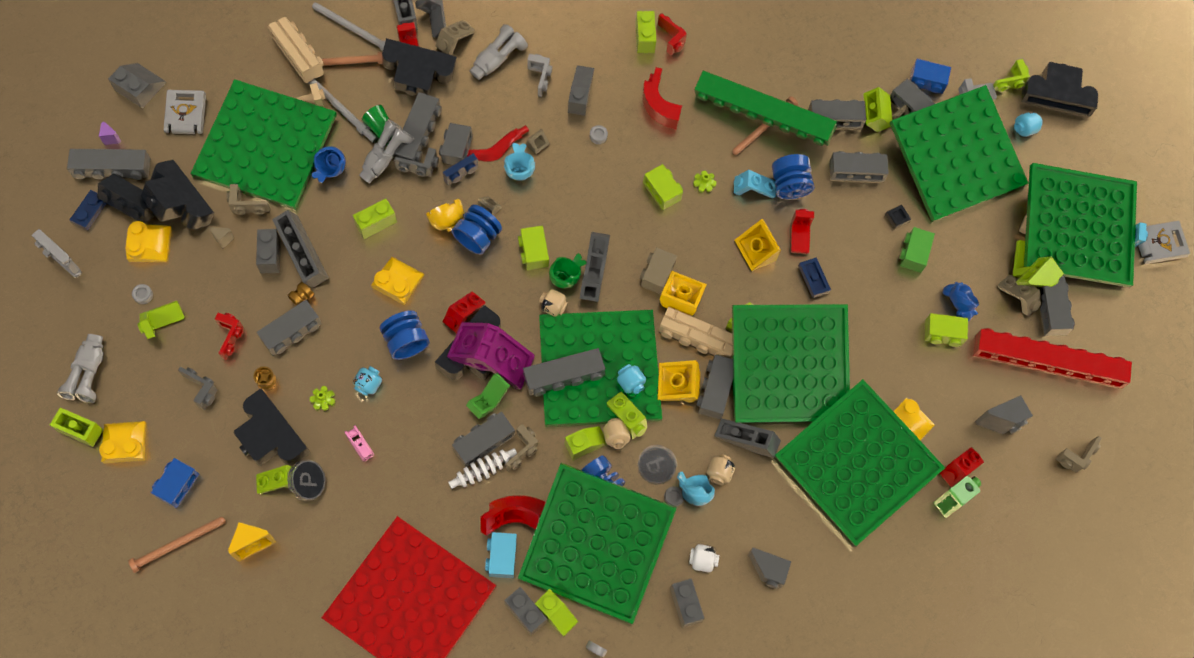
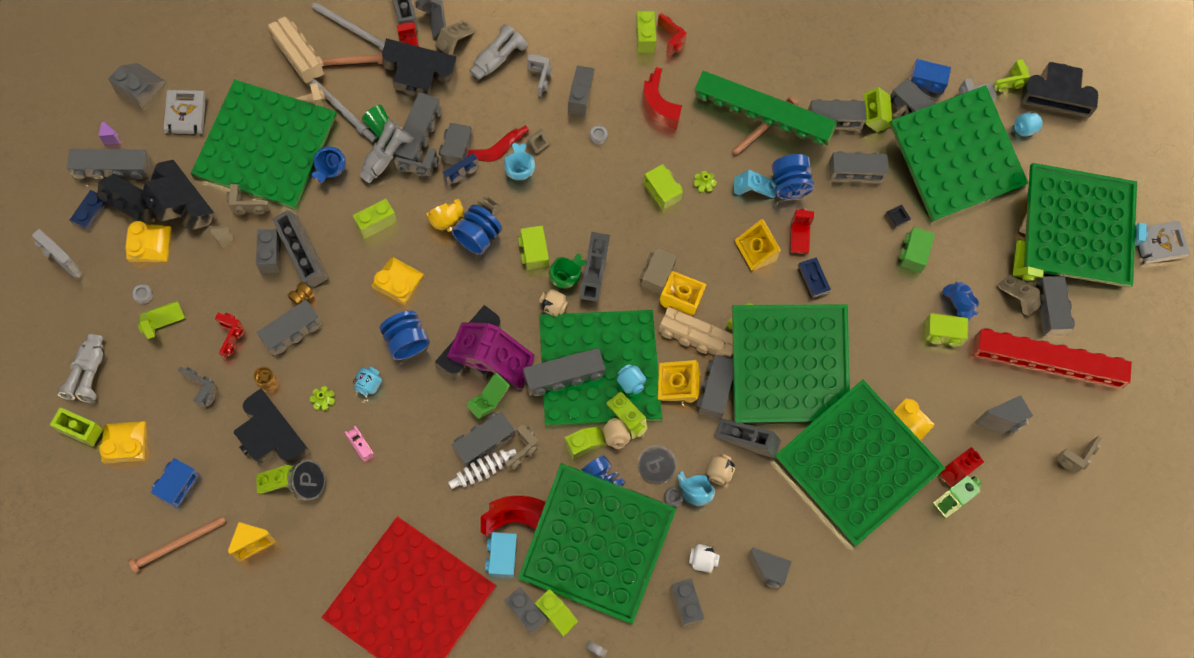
(461, 310): red bracket -> none
(1042, 273): lime slope -> none

